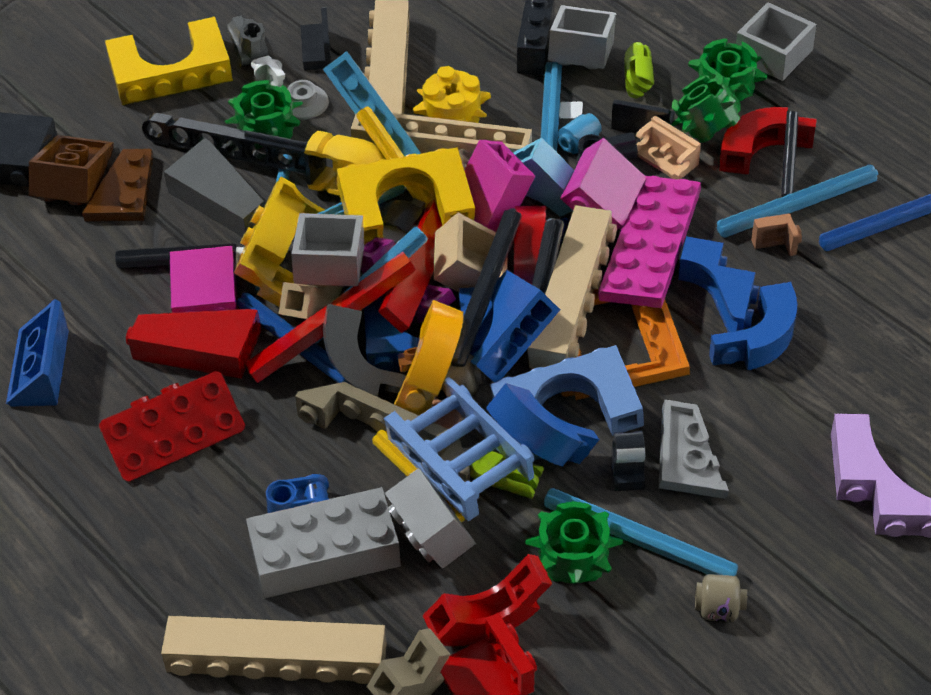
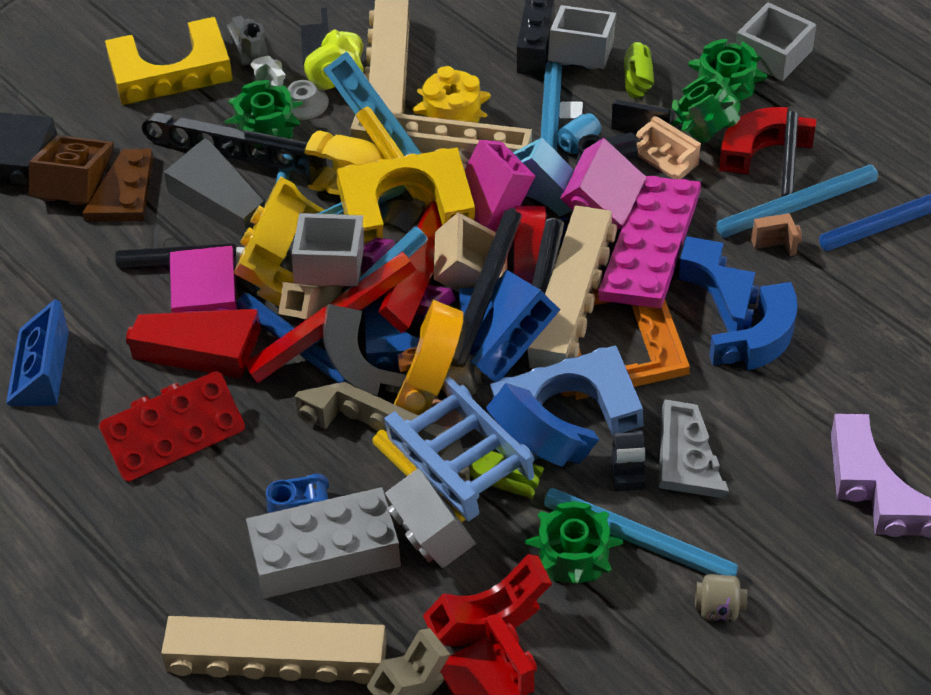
(332, 47): none -> neon yellow head

